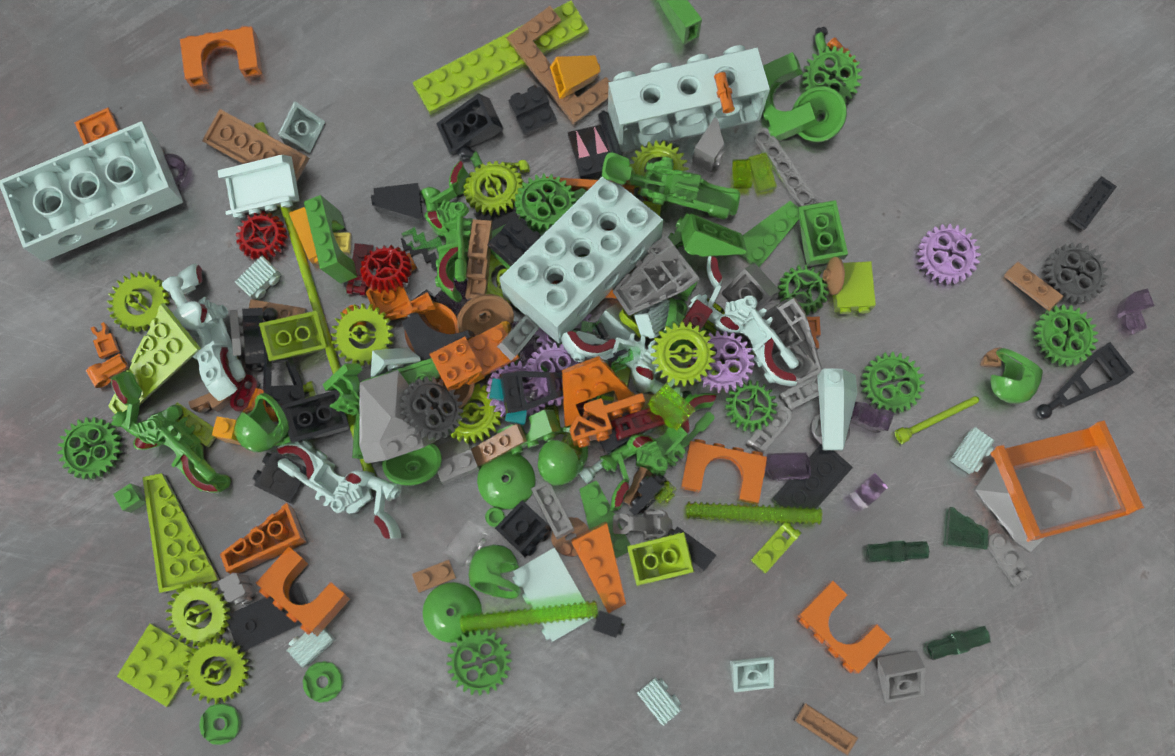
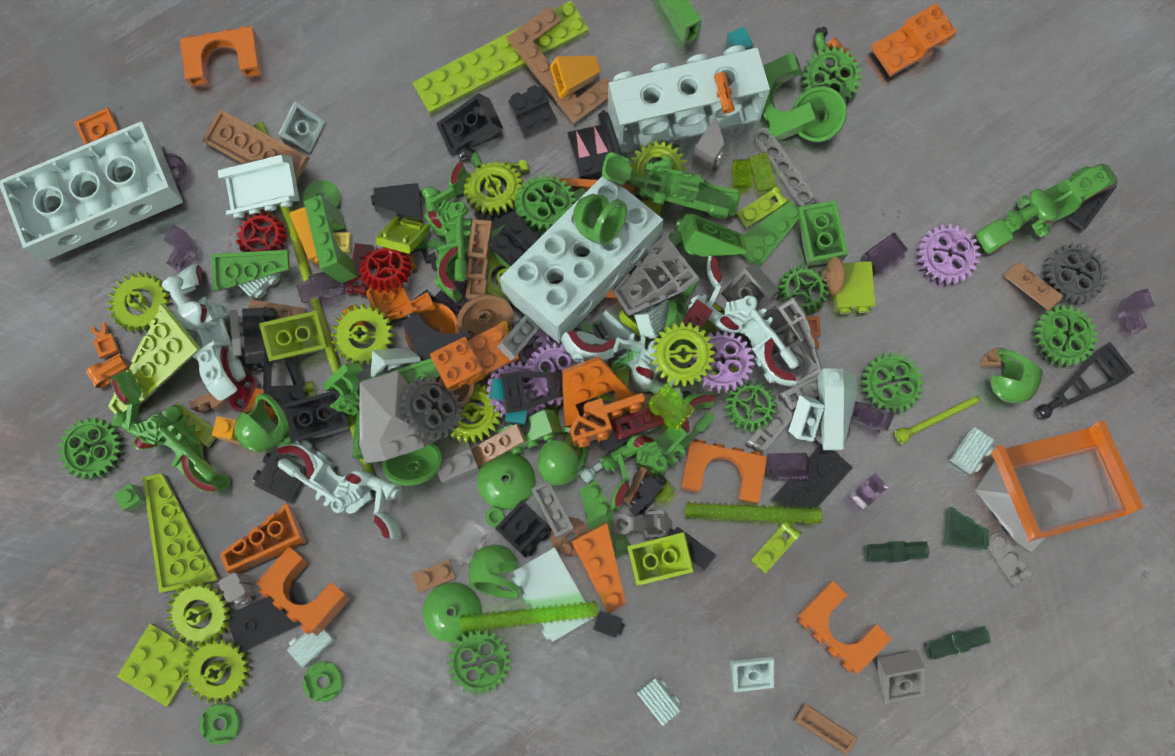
(183, 247): none -> clear purple brick
(243, 267): none -> bright green wing
(317, 286): none -> clear purple brick
(323, 187): none -> bright green tile
(403, 236): none -> lime container
(599, 219): none -> bright green piece
(739, 37): none -> teal brick
(761, 208): none -> lime plate
(806, 418): none -> light aqua brick
(885, 253): none -> clear purple brick
(914, 40): none -> orange piece
(1048, 205): none -> bright green piece

